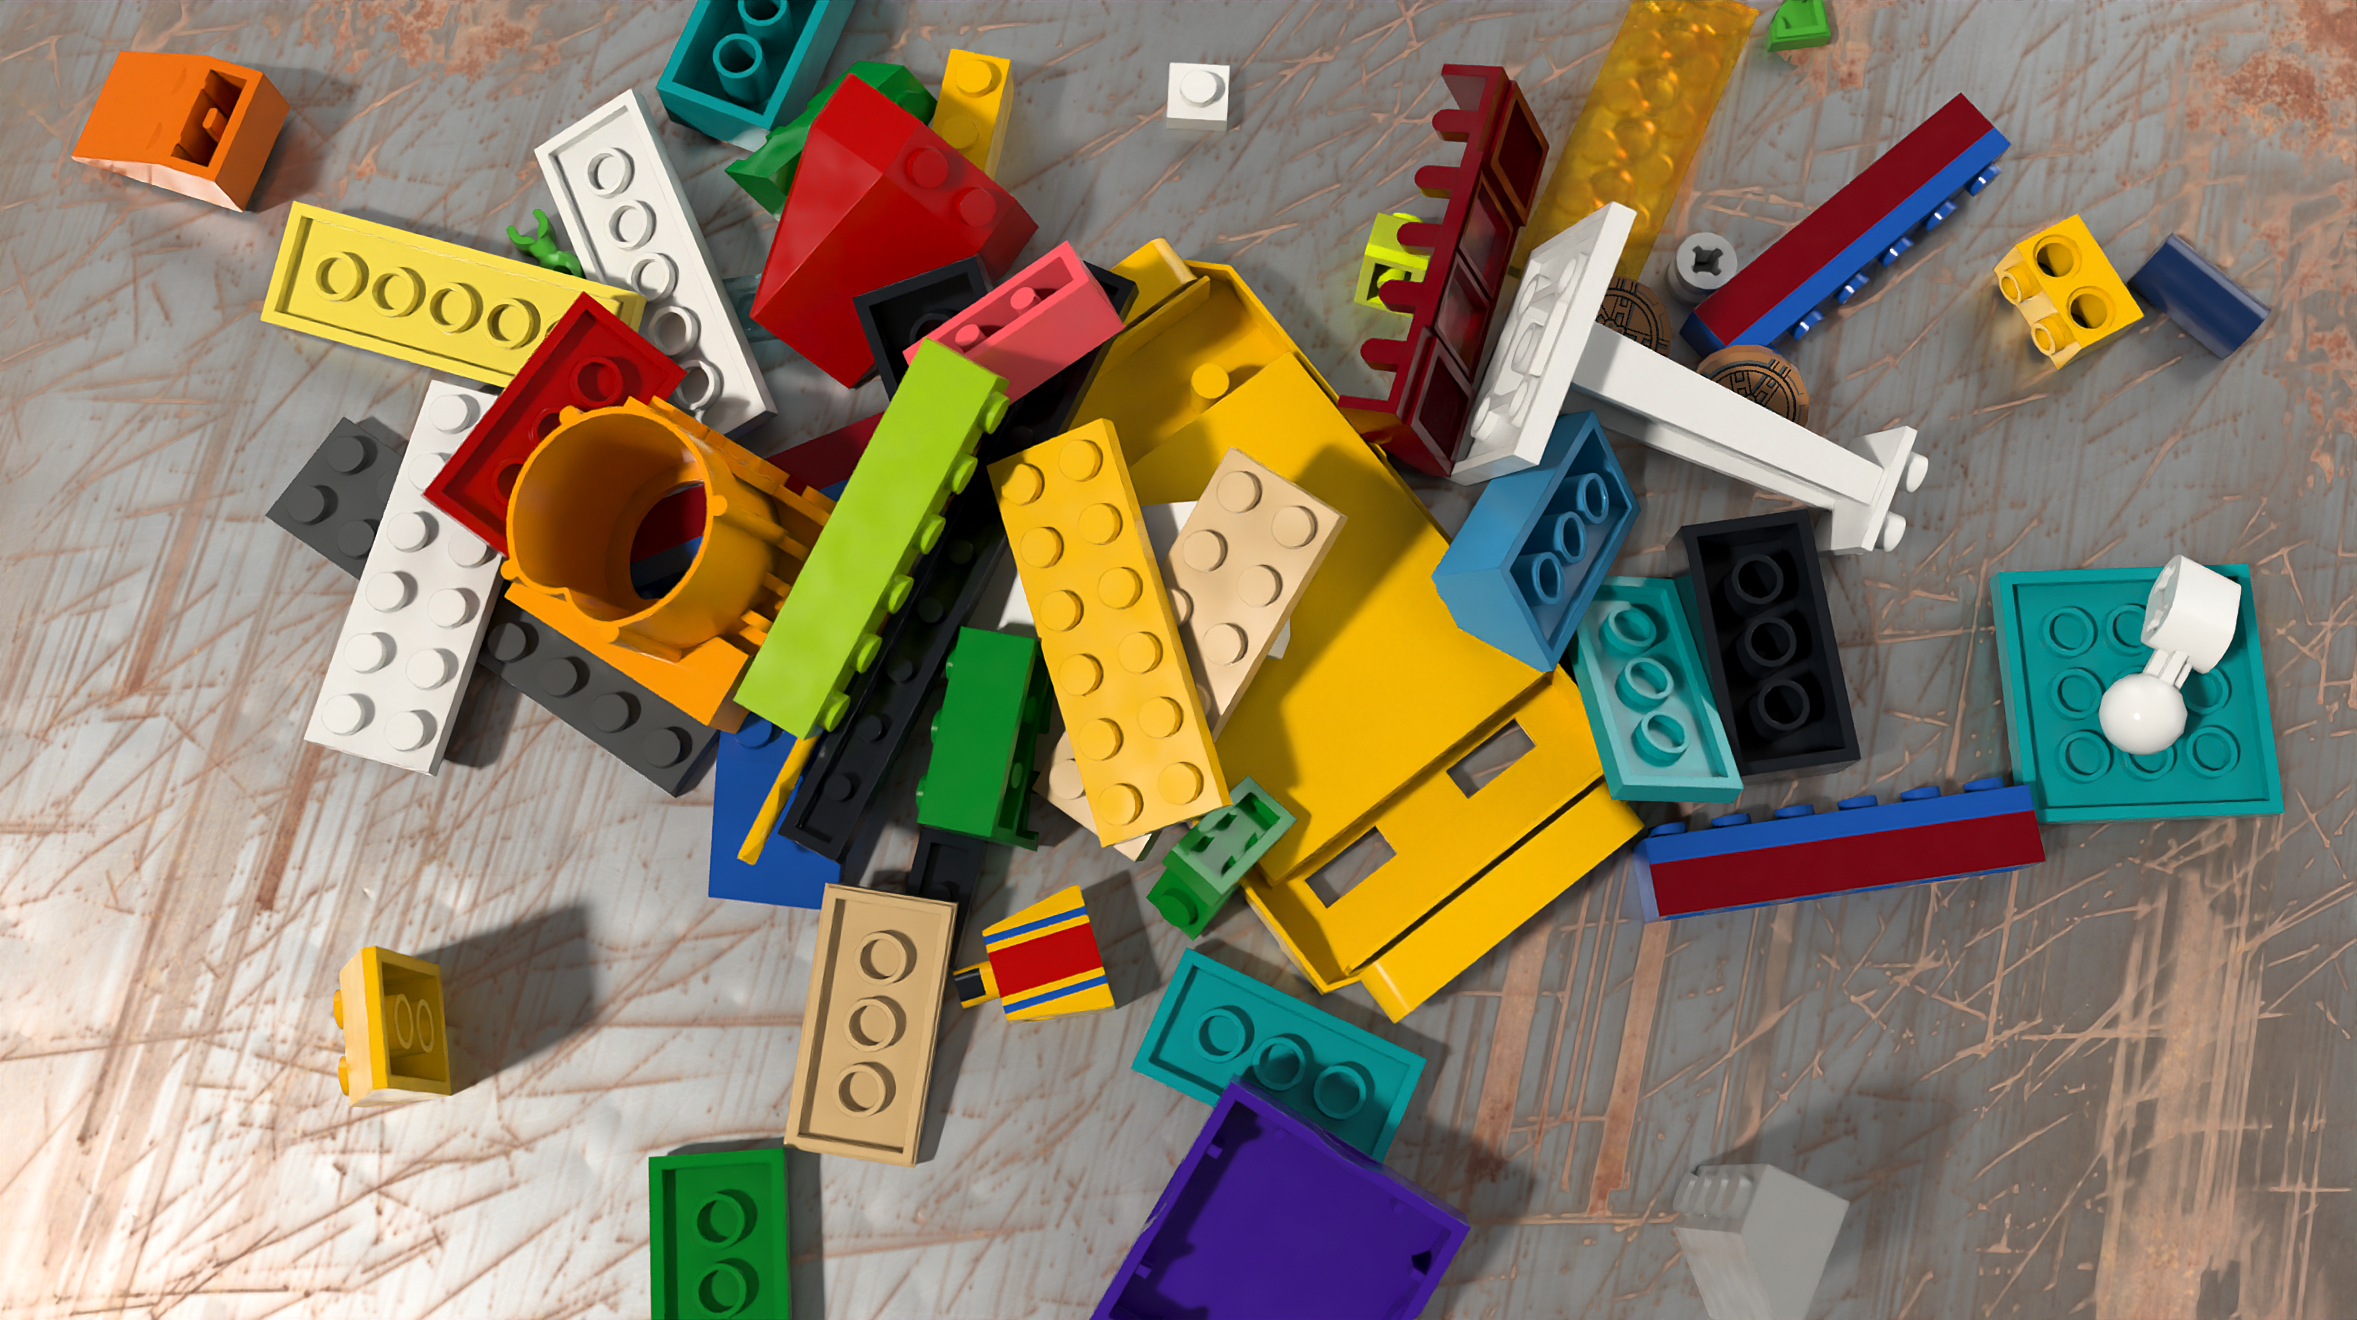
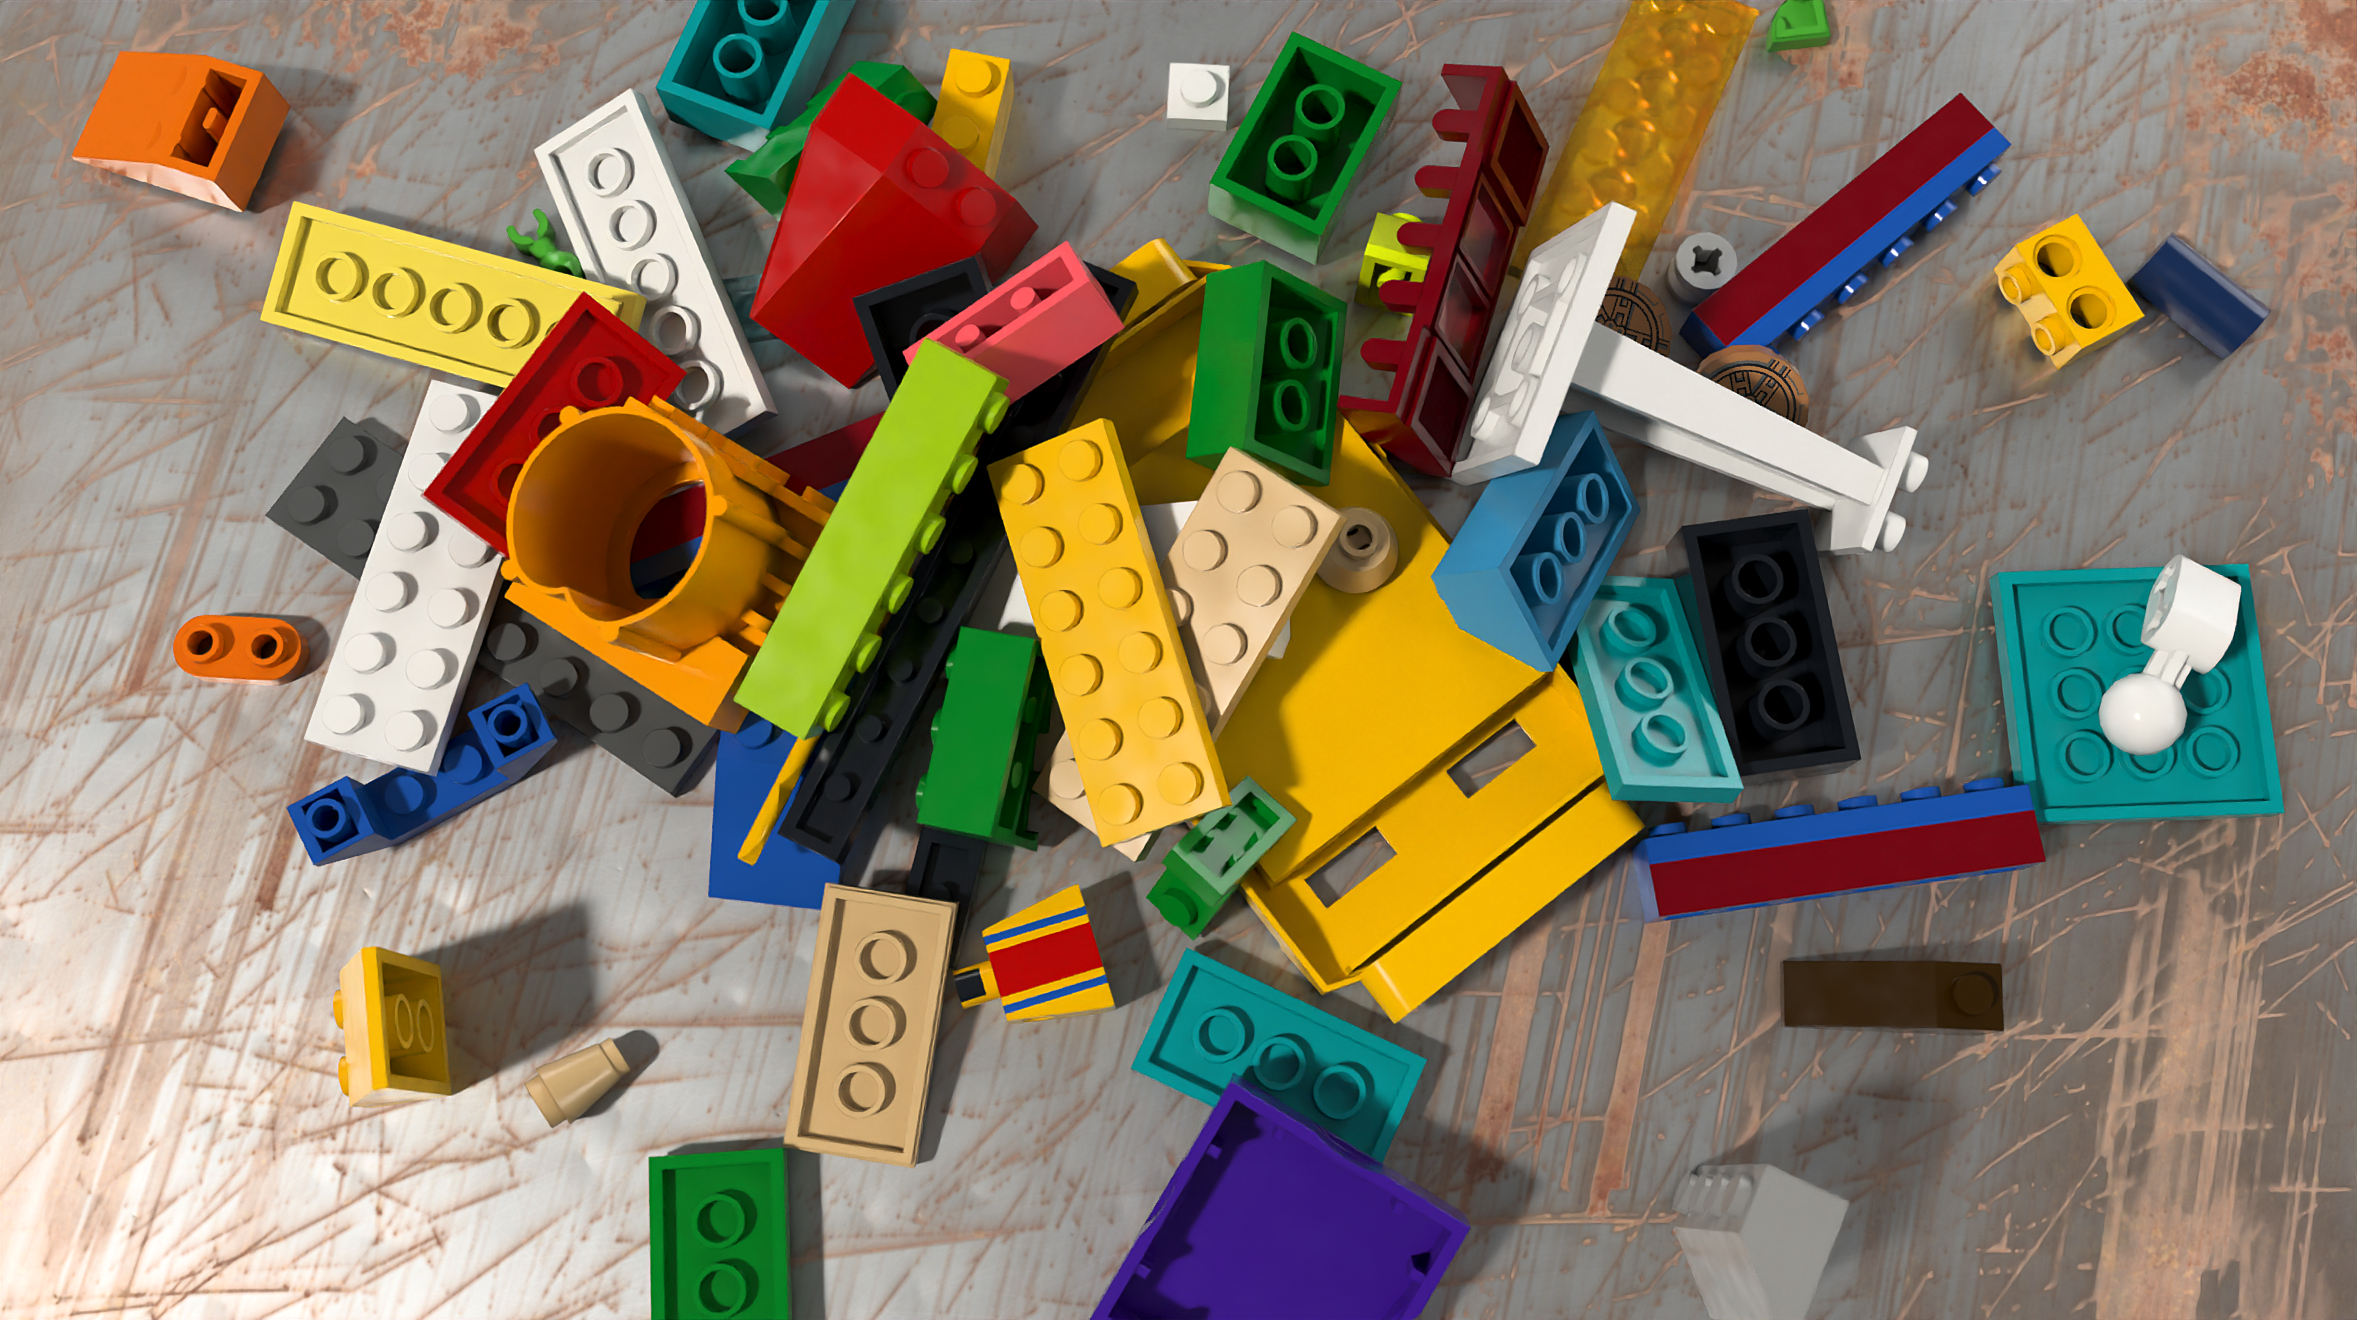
(237, 650): none -> orange plate
(361, 818): none -> blue slope
(576, 1081): none -> tan cone
(1267, 372): none -> green slope
(1303, 147): none -> green brick
(1356, 569): none -> tan cone
(1893, 996): none -> dark brown slope

